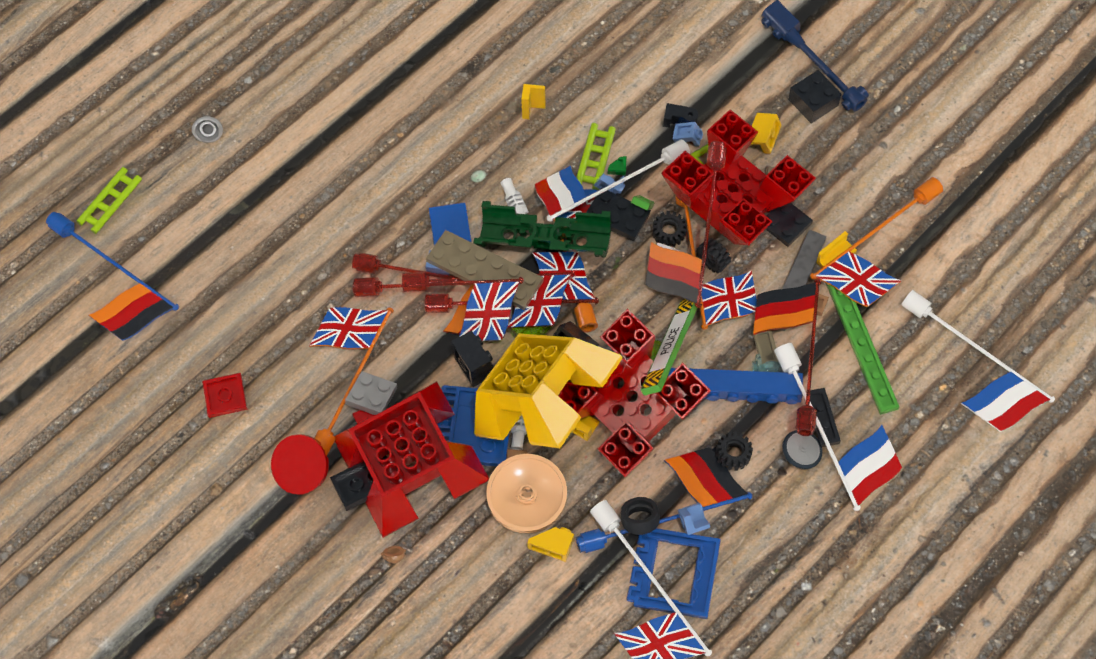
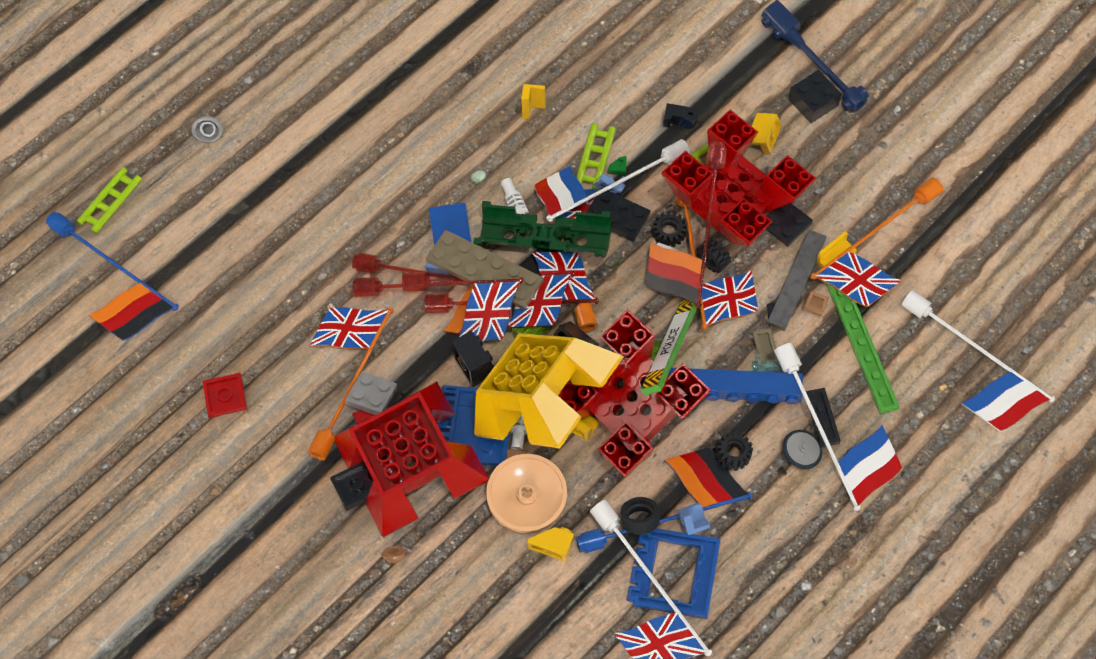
(299, 464): red tile -> none
(643, 202): bright green tile -> none
(688, 132): medium blue bracket -> none
(786, 310): flag -> none

